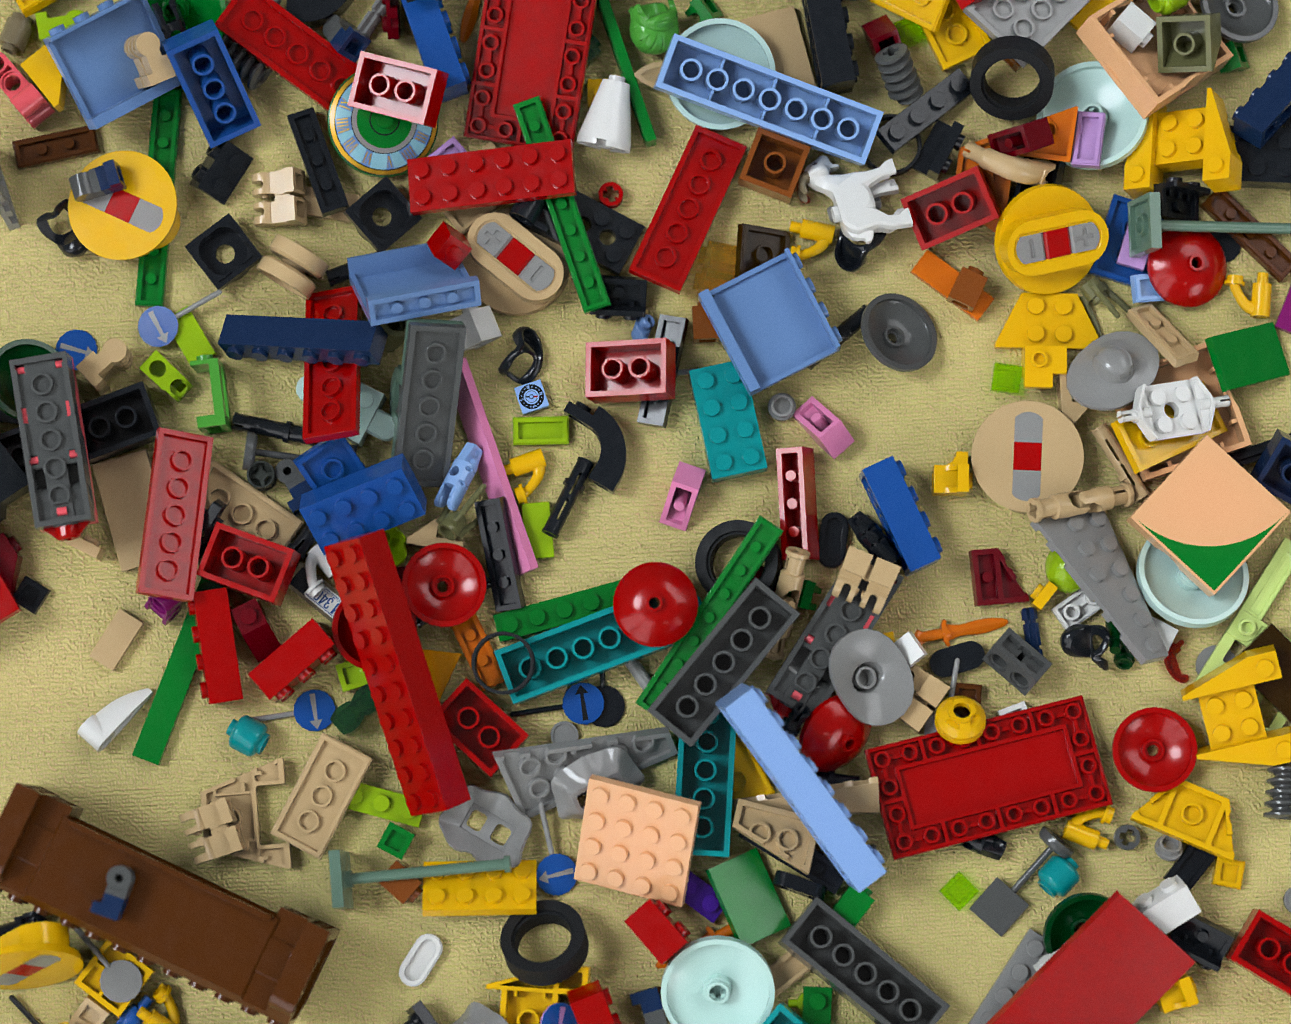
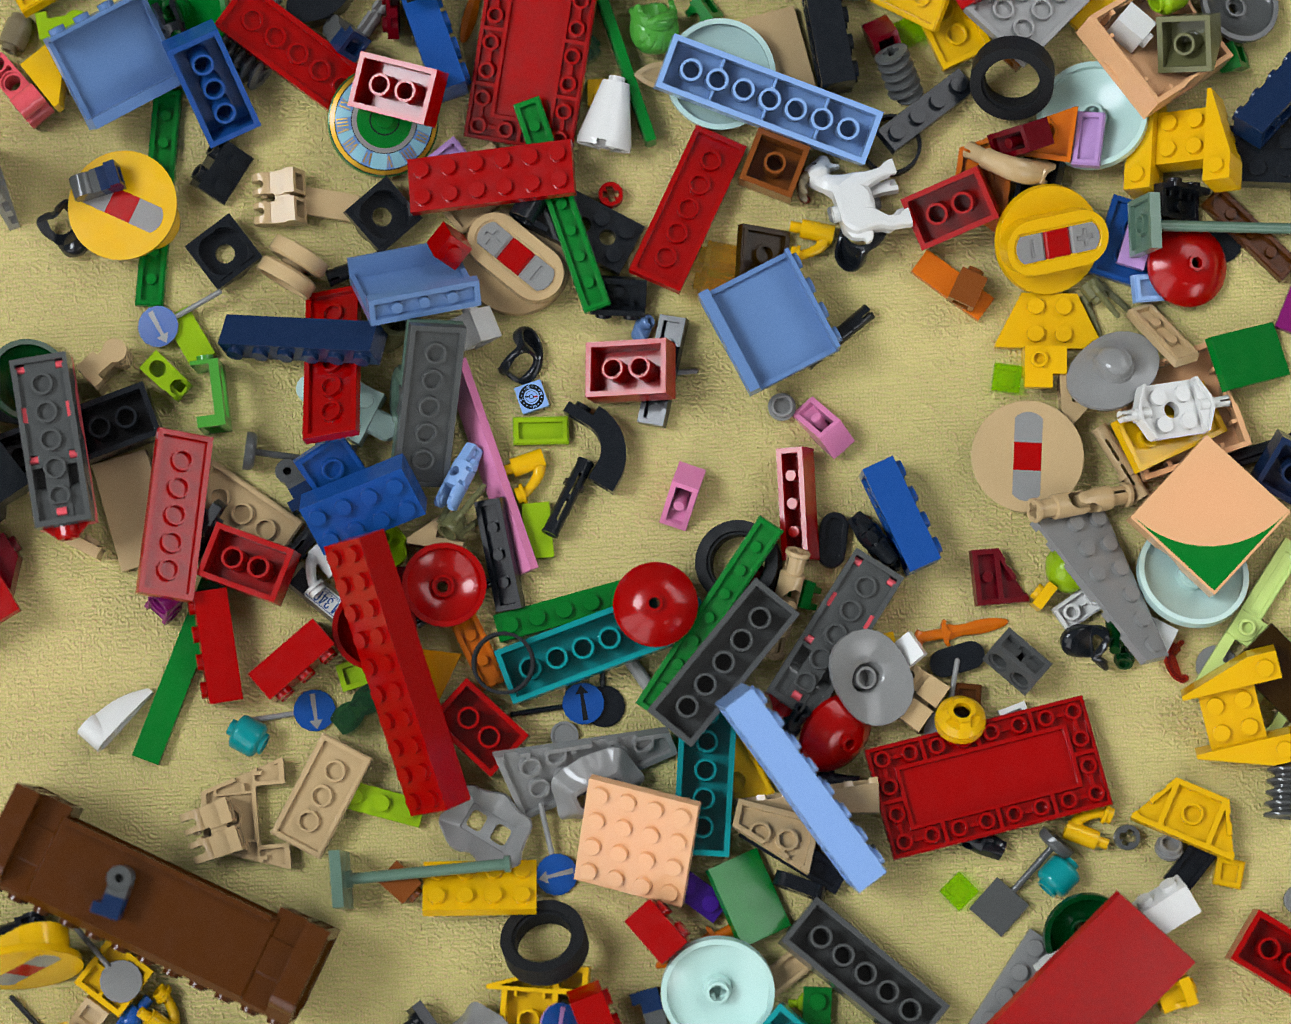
(31, 594): black tile -> none
(55, 147): reddish brown tile -> none
(77, 344): blue piece -> none
(116, 639): tan tile -> none
(149, 61): tan legs -> none
(256, 629): dark red slope -> none
(258, 475): pearl dark grey wheel -> none
(270, 428): black pin -> none
(318, 162): black plate -> none
(396, 840): green tile -> none
(420, 960): white tile -> none
(702, 328): dark orange brick -> none
(727, 423): teal brick -> none
(853, 904): green brick -> none
(857, 567): tan legs -> none
(906, 325): dark grey dish -> none
(937, 149): black bracket -> none
(952, 478): yellow brick -> none
(1031, 628): dark blue axle -> none
(1174, 745): red dish -> none
(1203, 941): black bracket -> none
(1261, 295): yellow plant -> none

